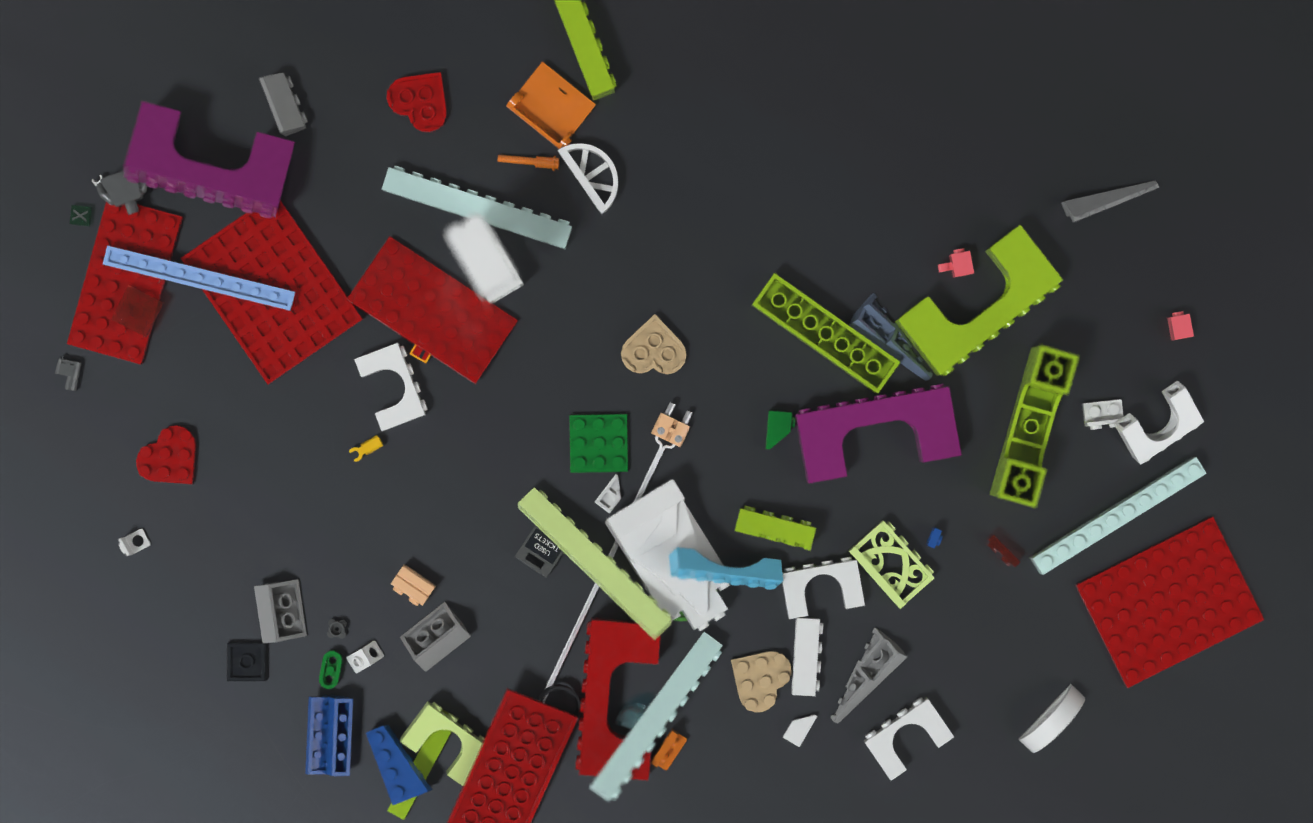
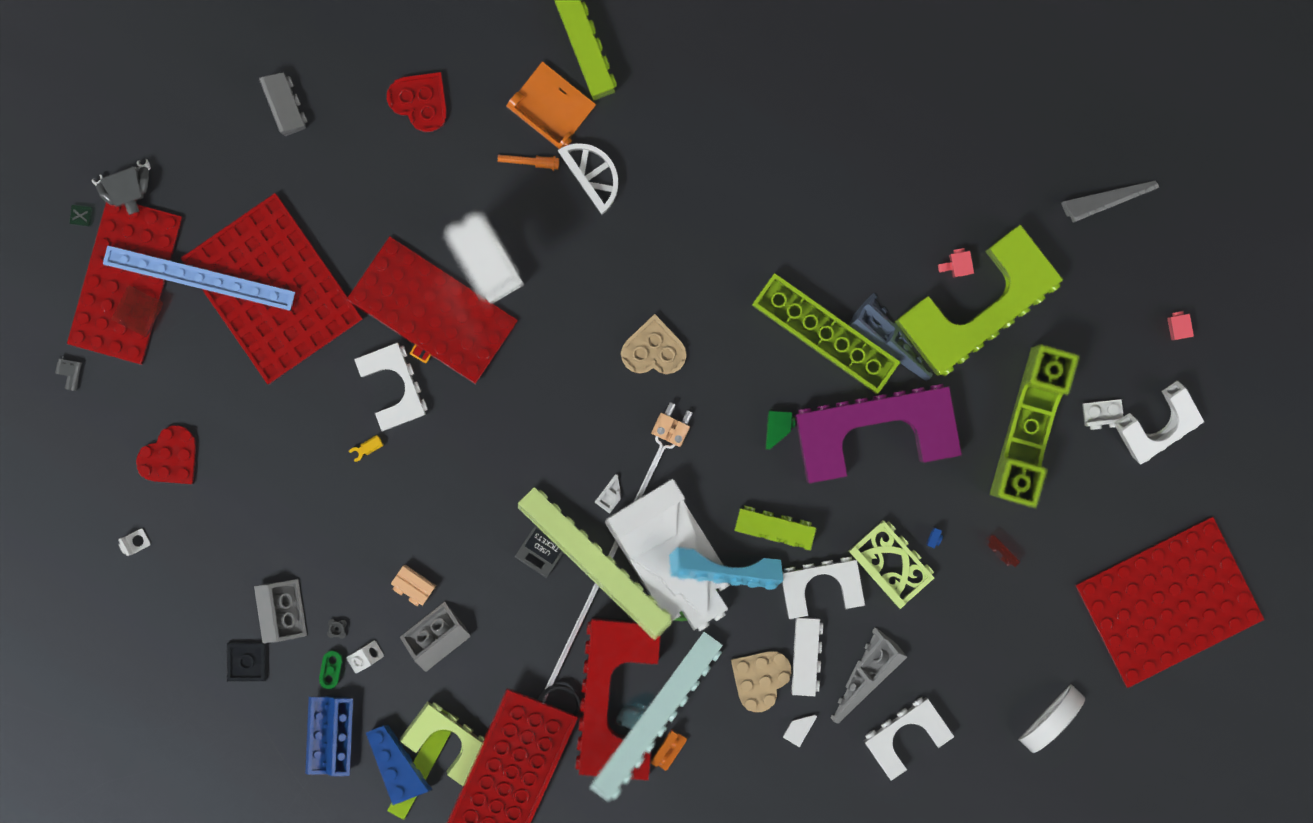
(155, 162): magenta arch -> none
(468, 203): light aqua brick -> none
(598, 443): green plate -> none
(1118, 515): light aqua brick -> none

